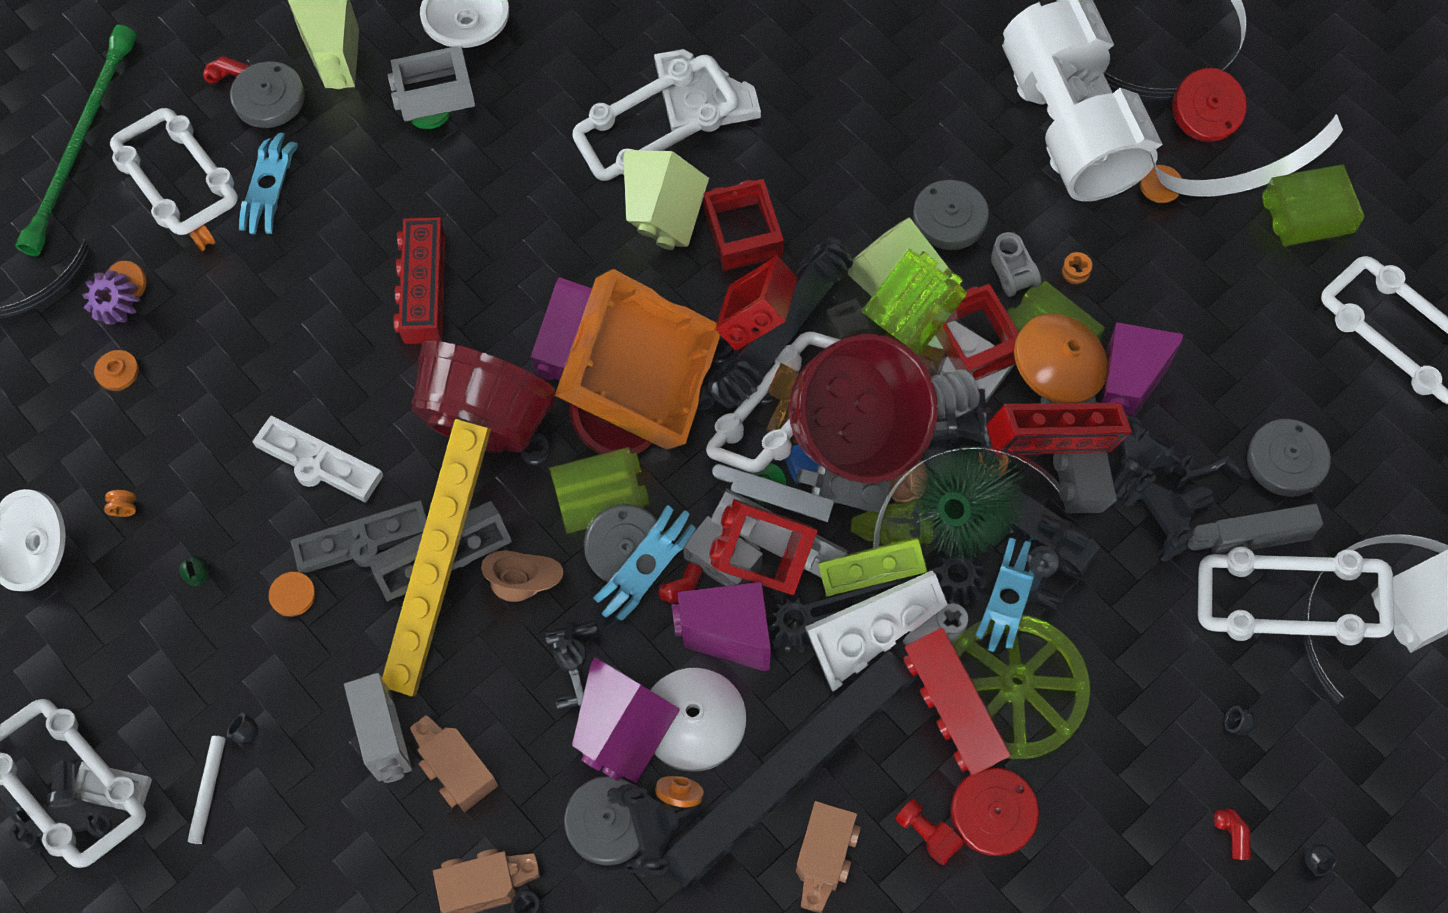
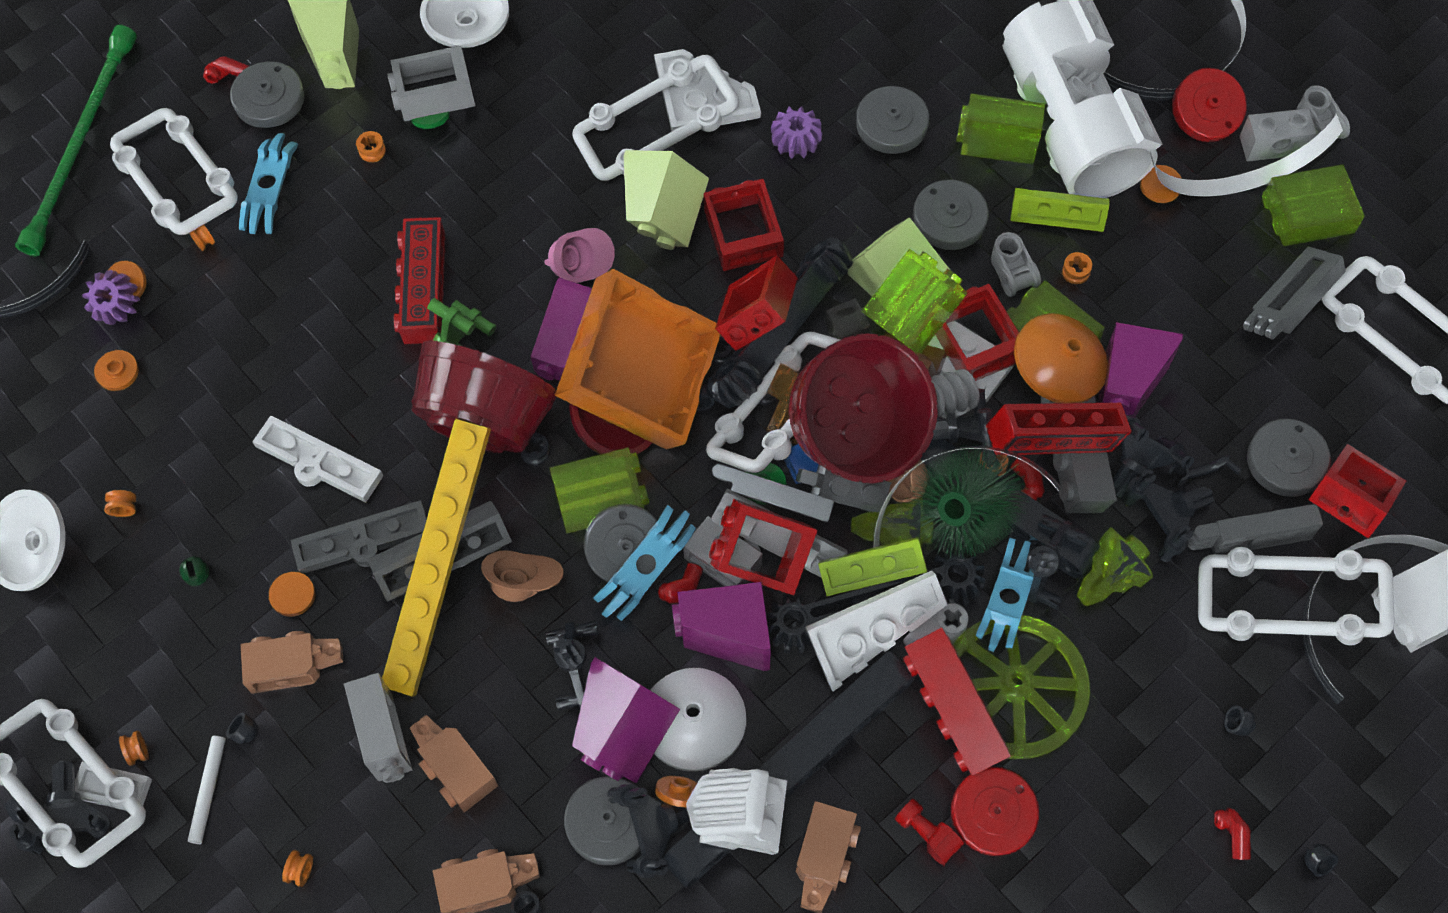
(133, 748): none -> orange bush
(287, 661): none -> nougat hinge
(297, 868): none -> orange bush
(368, 138): none -> orange bush
(458, 321): none -> bright green axle
(581, 255): none -> bright pink piece
(738, 809): none -> white piece
(796, 132): none -> medium lavender gear
(892, 119): none -> dark grey wheel
(1001, 128): none -> clear neon green brick
(1032, 479): none -> red arm
(1059, 209): none -> lime hinge
(1115, 568): none -> clear neon green rock
(1276, 134): none -> light grey brick
(1297, 290): none -> dark grey hinge
(1323, 109): none -> light grey piece
(1366, 502): none -> red window

